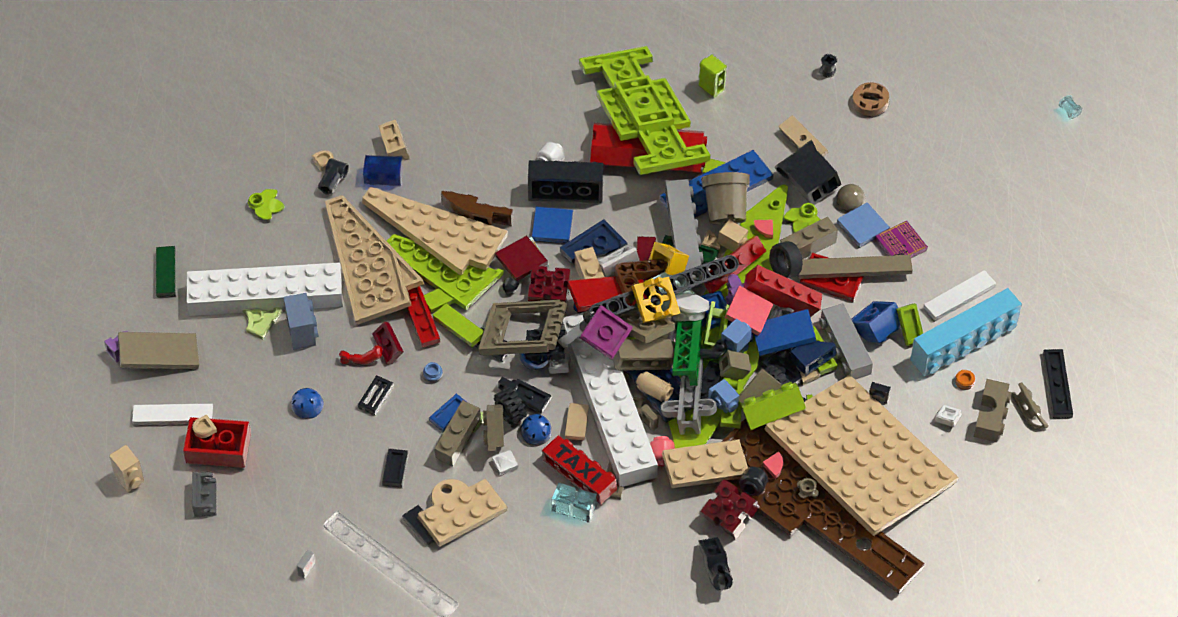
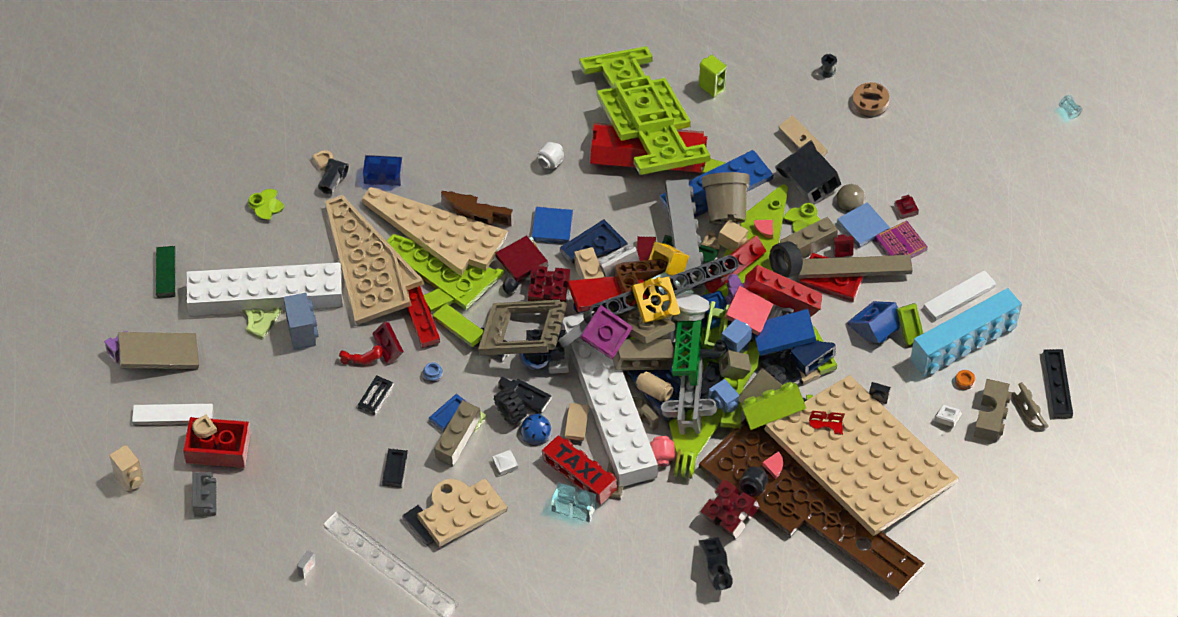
(304, 398): blue helmet -> none
(393, 139): tan hinge -> none
(494, 421): dark tan plate -> none
(565, 181): black brick -> none
(704, 463): tan plate -> none
(807, 483): dark tan plate -> none
(817, 424): none -> red piece
(843, 246): none -> dark red tile
(848, 343): light grey brick -> none
(906, 207): none -> dark red tile

